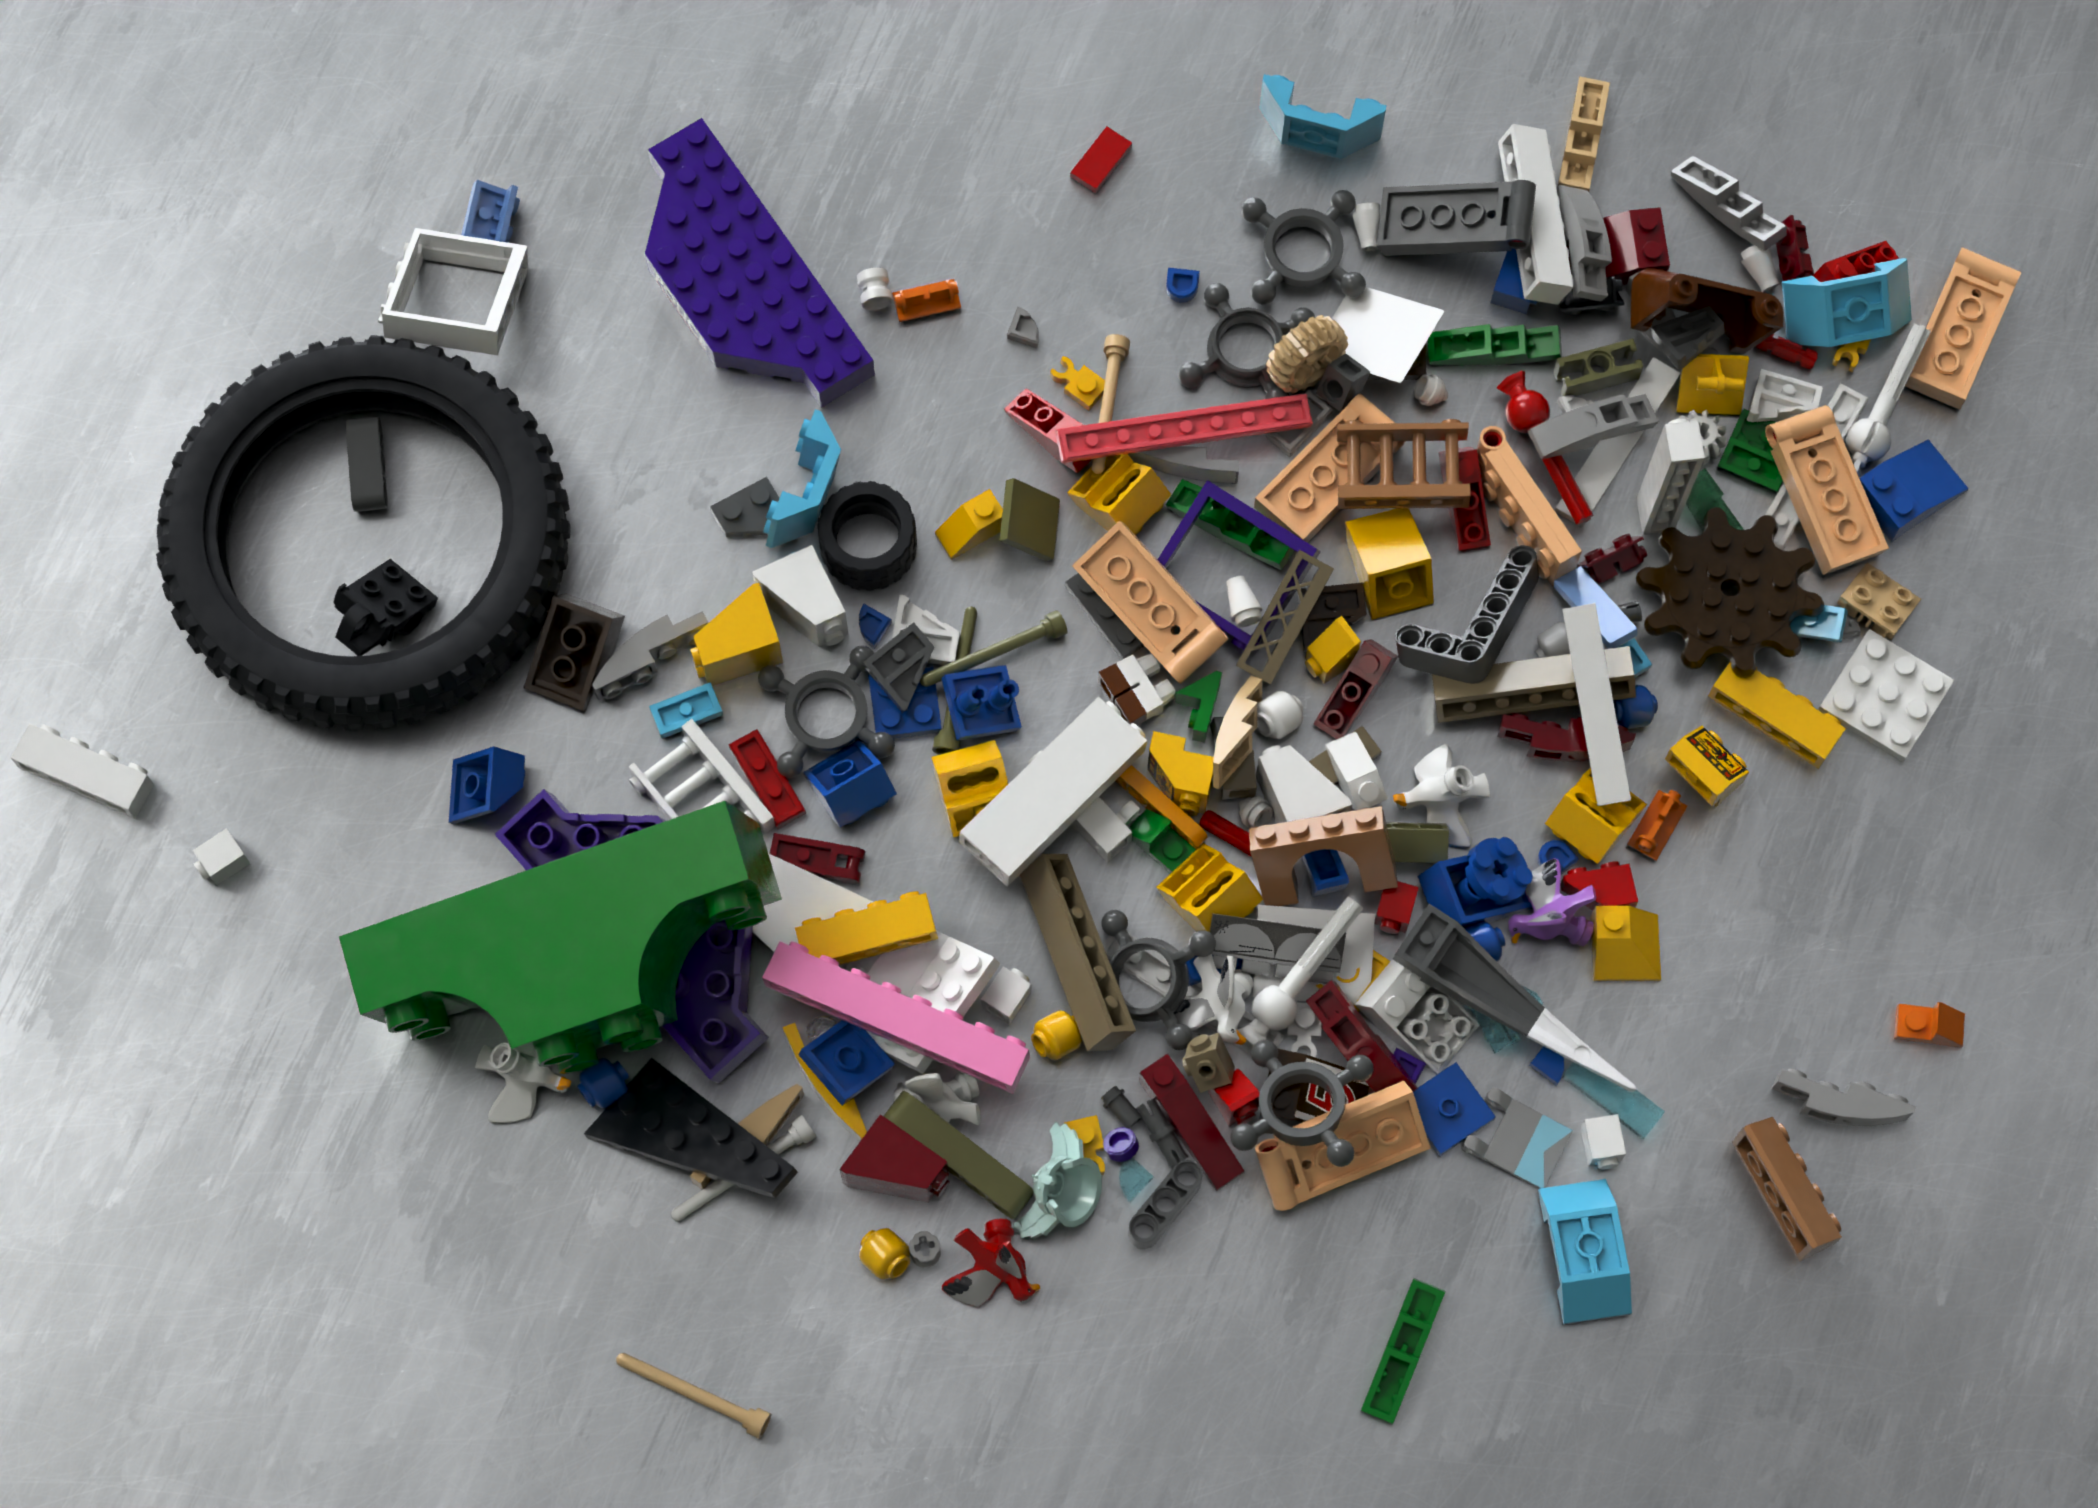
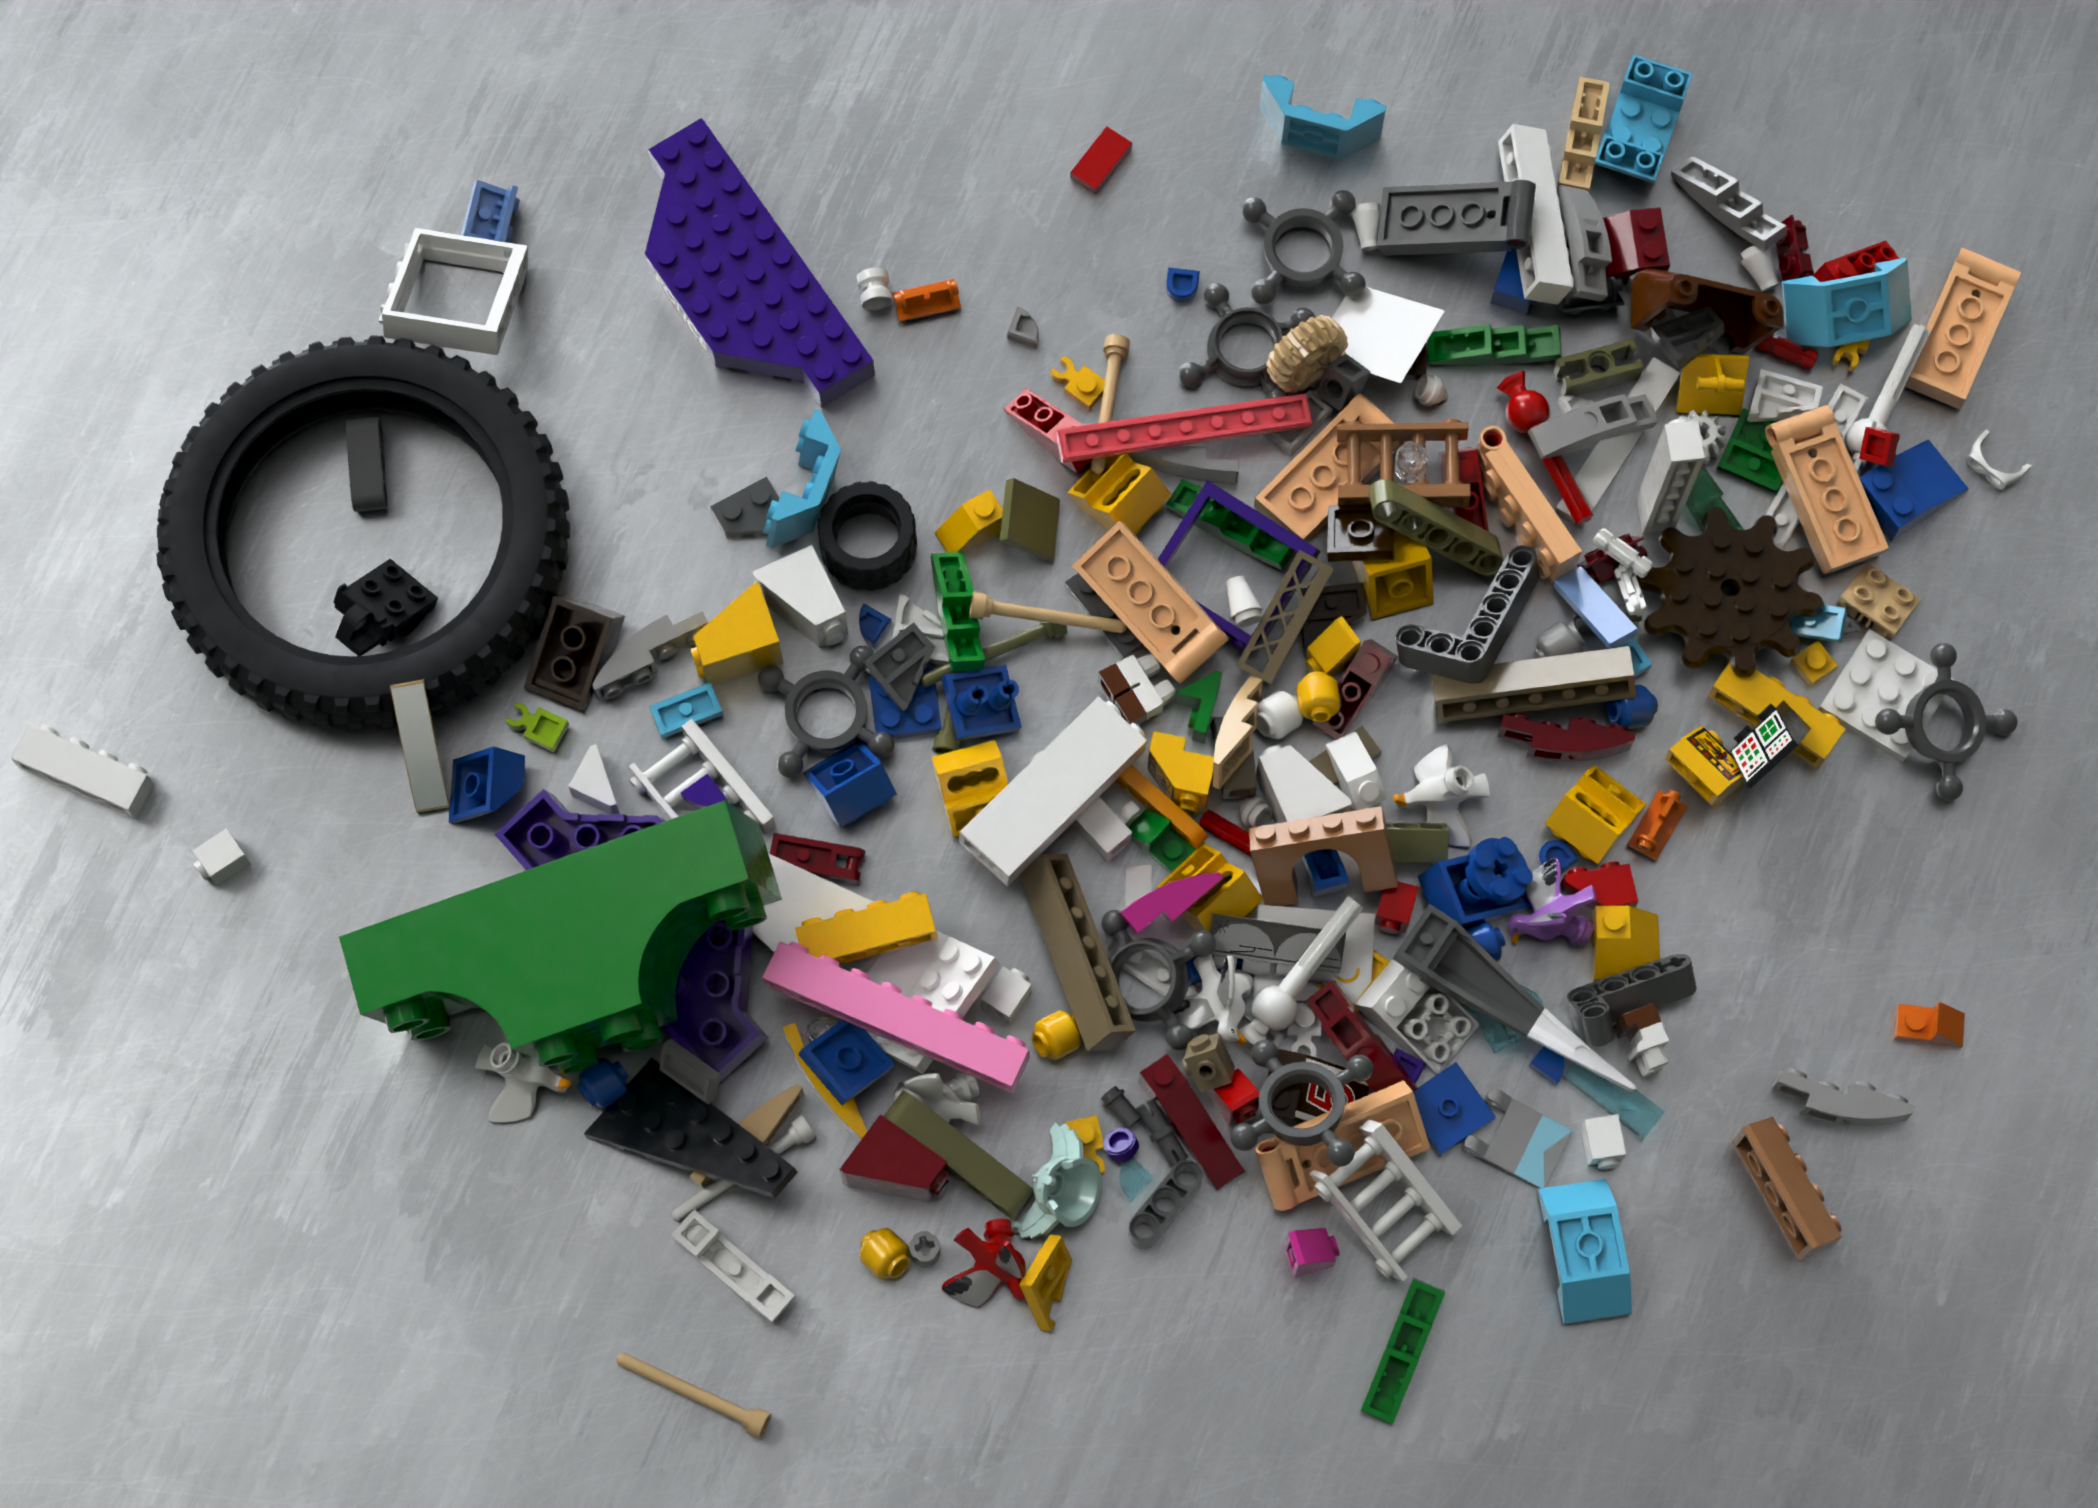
(419, 746): none -> white slope
(541, 728): none -> lime plate
(592, 784): none -> white slope
(689, 1071): none -> light grey tile
(703, 793): none -> dark purple tile
(732, 1266): none -> white slope
(764, 777): red tile -> none
(953, 598): none -> green slope
(984, 606): none -> tan piece
(1046, 1280): none -> yellow wing
(1137, 882): none -> white sticker
(1168, 899): none -> dark pink slope
(1310, 1251): none -> dark pink slope
(1318, 696): none -> yellow head
(1357, 535): none -> dark brown plate
(1407, 455): none -> clear wheel
(1417, 1193): none -> white fence
(1435, 527): none -> olive beam
(1596, 704): white tile -> none
(1604, 1001): none -> dark grey beam
(1622, 553): none -> white axle
(1630, 590): none -> white axle
(1643, 118): none -> medium azure slope
(1646, 1038): none -> white hips
(1768, 742): none -> slope
(1814, 663): none -> yellow plate
(1879, 446): none -> red tile
(1994, 477): none -> white cap
(2002, 721): none -> dark grey piece

